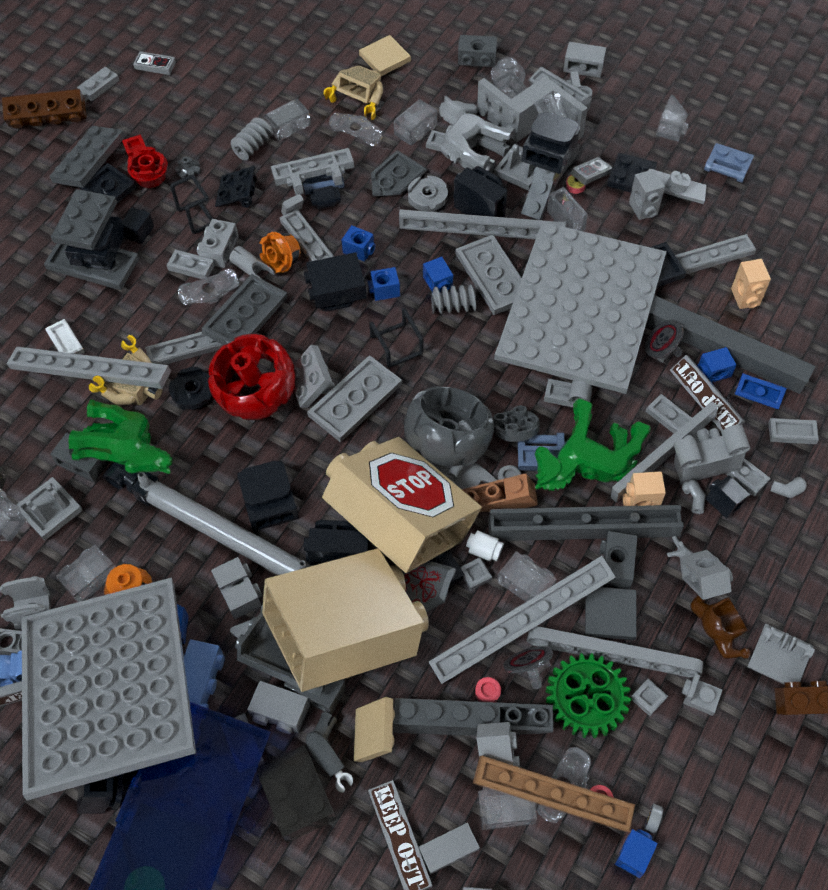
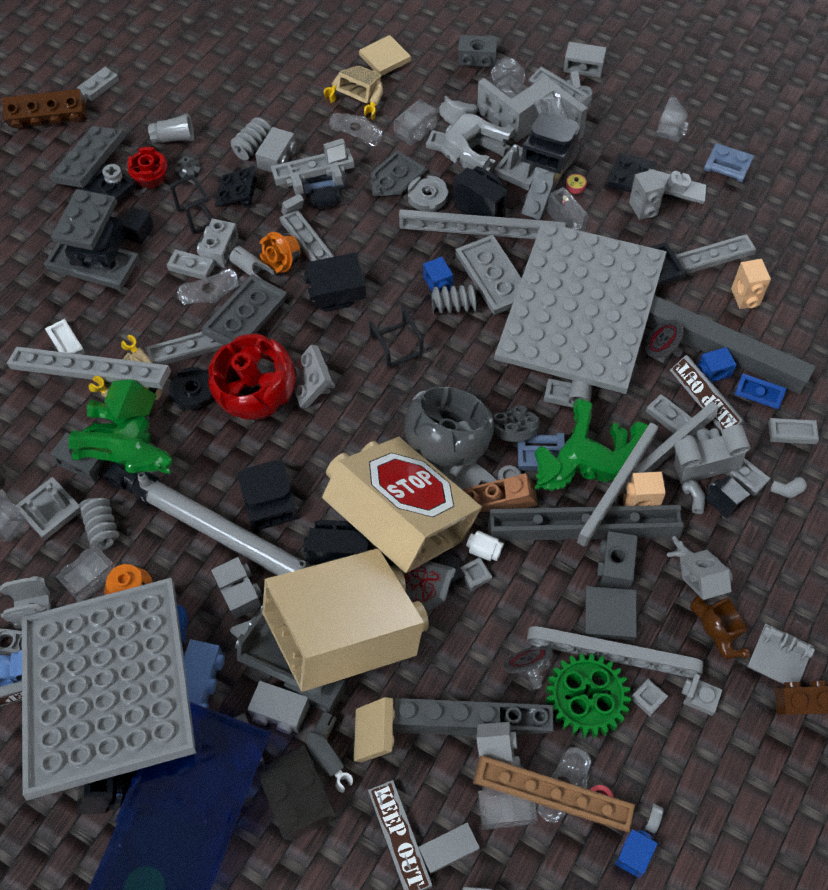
(99, 522): none -> light grey piece
(117, 175): none -> light grey bush
(129, 399): none -> green slope
(133, 144): red plate -> none
(154, 63): tile -> none
(172, 130): none -> light grey plant
(275, 149): none -> light grey brick
(288, 119): clear brick -> none
(335, 151): none -> tile
(354, 398): light grey plate -> none
(358, 241): blue brick -> none
(384, 284): blue brick -> none
(488, 690): coral tile -> none
(521, 619): light grey plate -> none
(525, 577): clear brick -> none
(591, 170): tile -> none
(617, 485): none -> light grey tile

